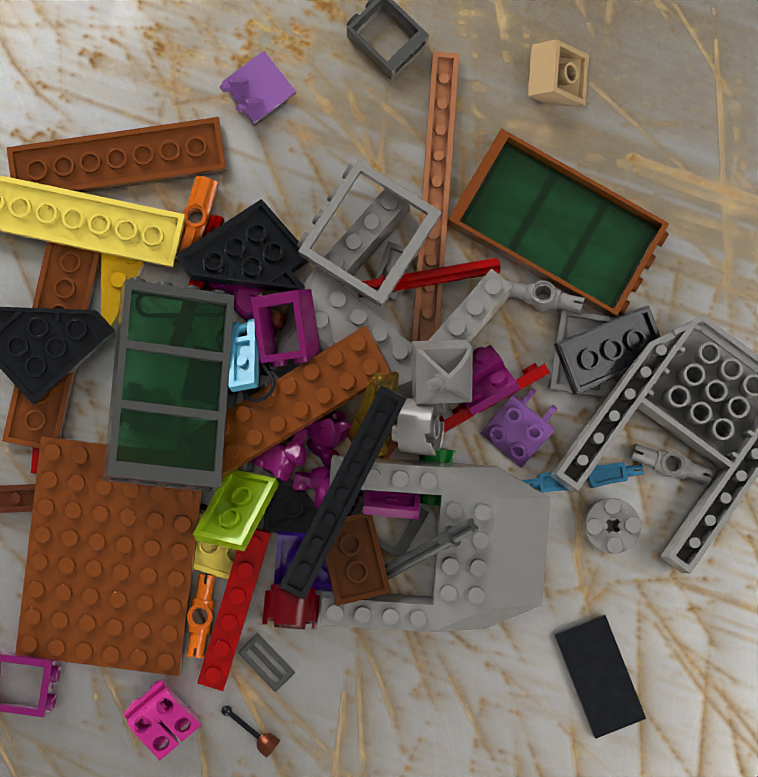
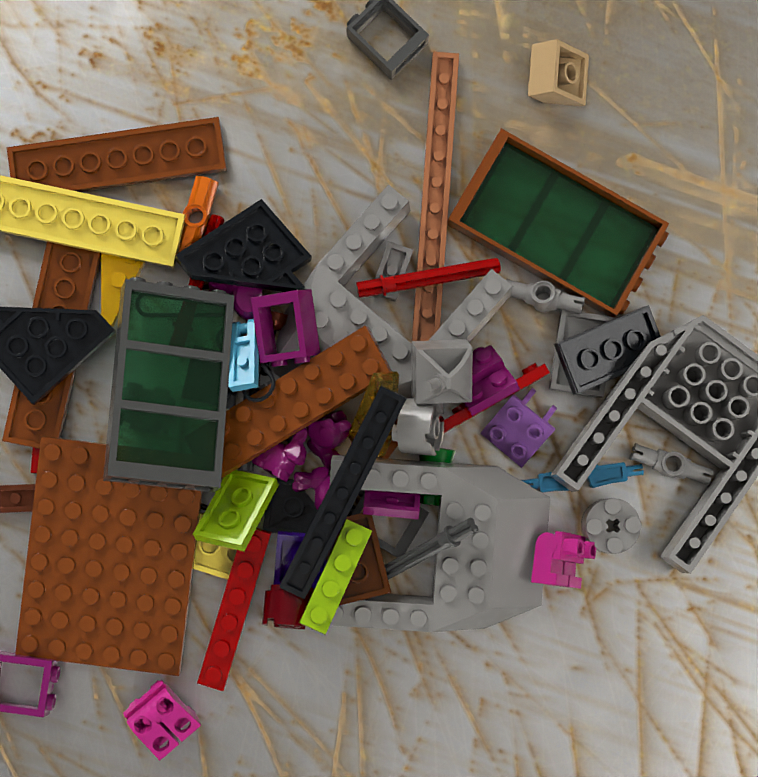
(197, 630): orange pin -> none
(250, 645): dark grey tile -> none
(258, 87): medium lavender plate -> none
(265, 743): hinge -> none
(323, 217): light grey window -> none
(335, 577): none -> lime plate
(557, 558): none -> dark pink hips
(599, 676): black tile -> none

